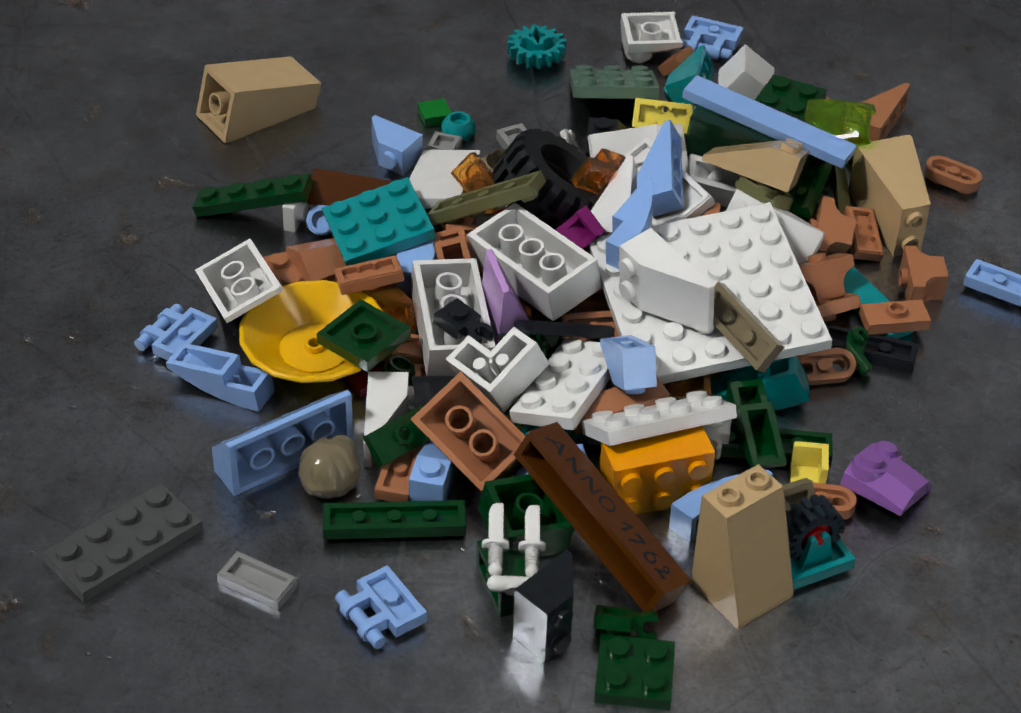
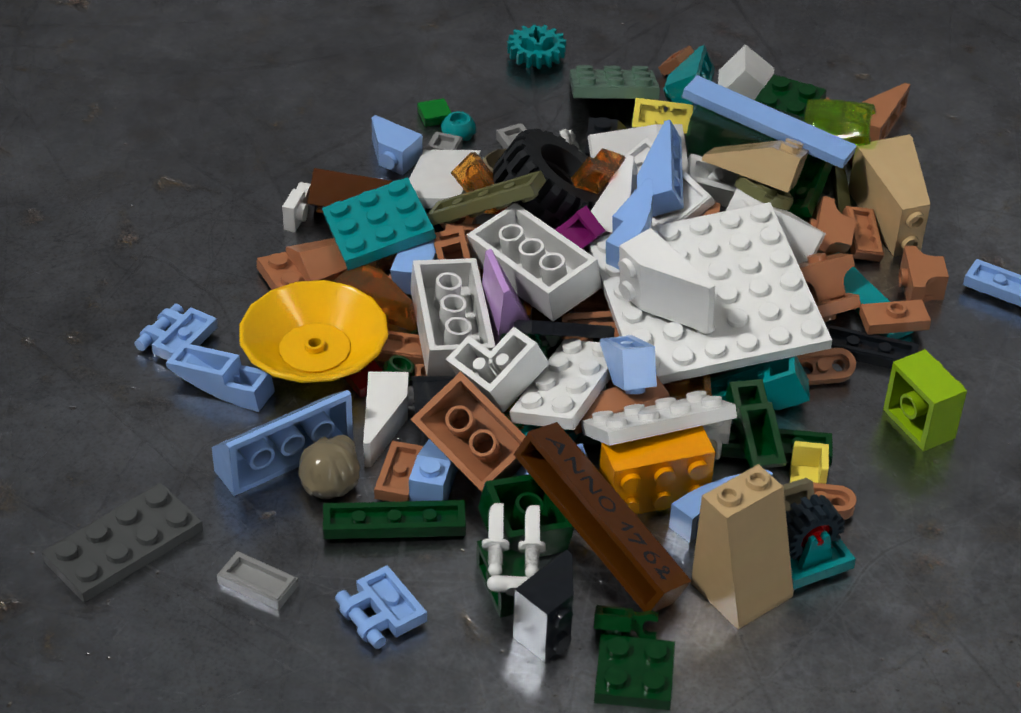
(239, 280): white slope -> none
(253, 195): dark green plate -> none
(254, 95): tan slope -> none
(316, 221): light blue tile -> none
(363, 335): dark green plate -> none
(369, 275): nougat plate -> none
(395, 438): dark green plate -> none
(461, 320): black plate -> none
(649, 34): white slope -> none
(716, 35): light blue plate -> none
(744, 329): dark tan plate -> none
(856, 343): dark green arm -> none
(885, 478): medium lavender slope -> none
(924, 400): none -> lime brick
(953, 174): nougat plate -> none

